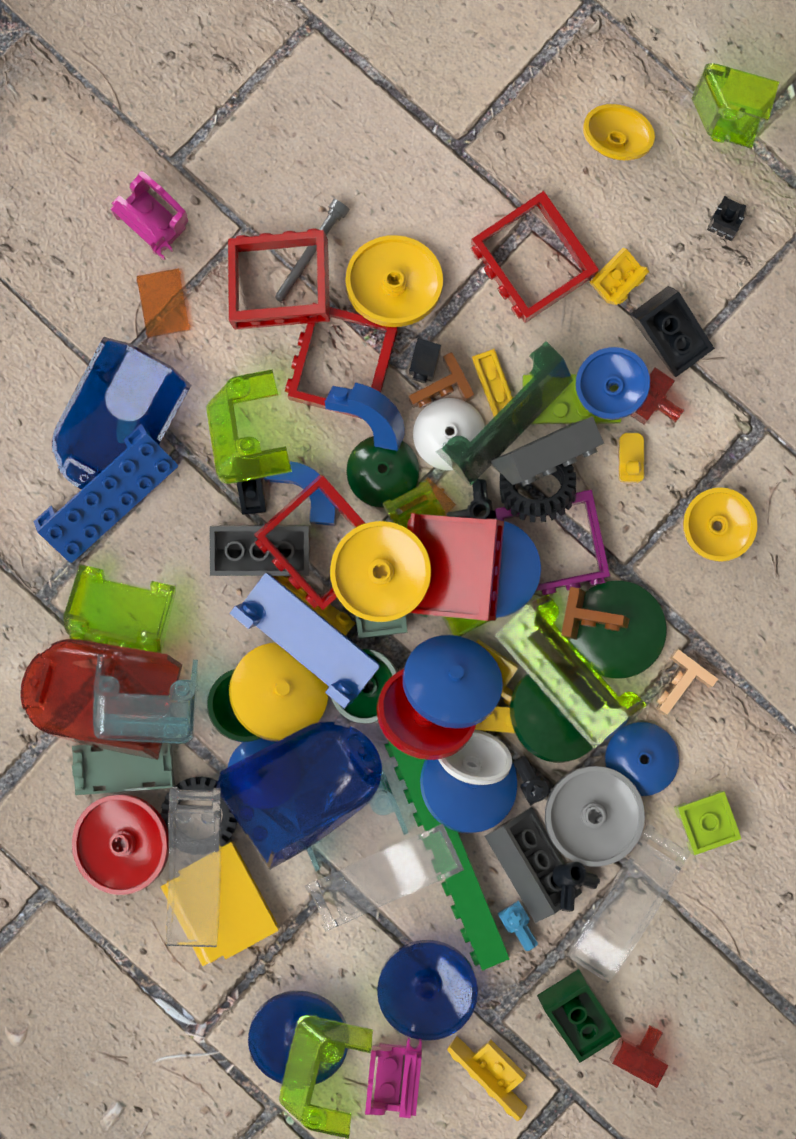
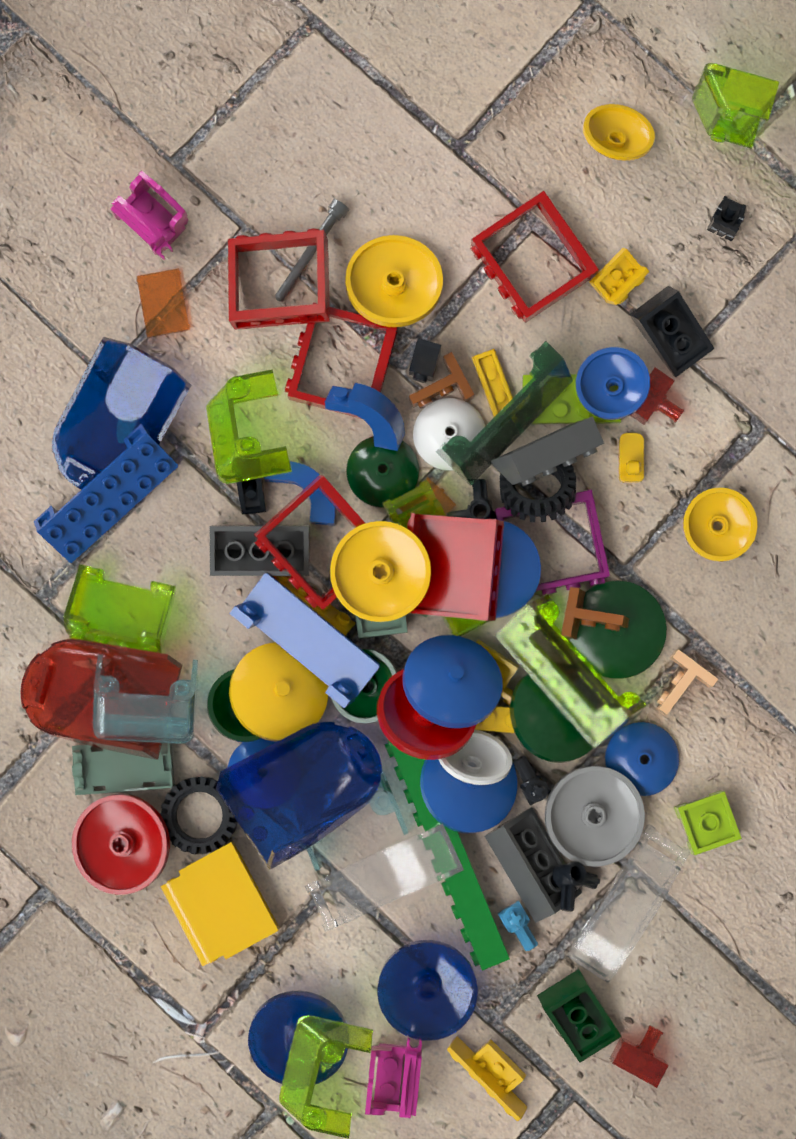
(194, 869): clear windscreen -> none

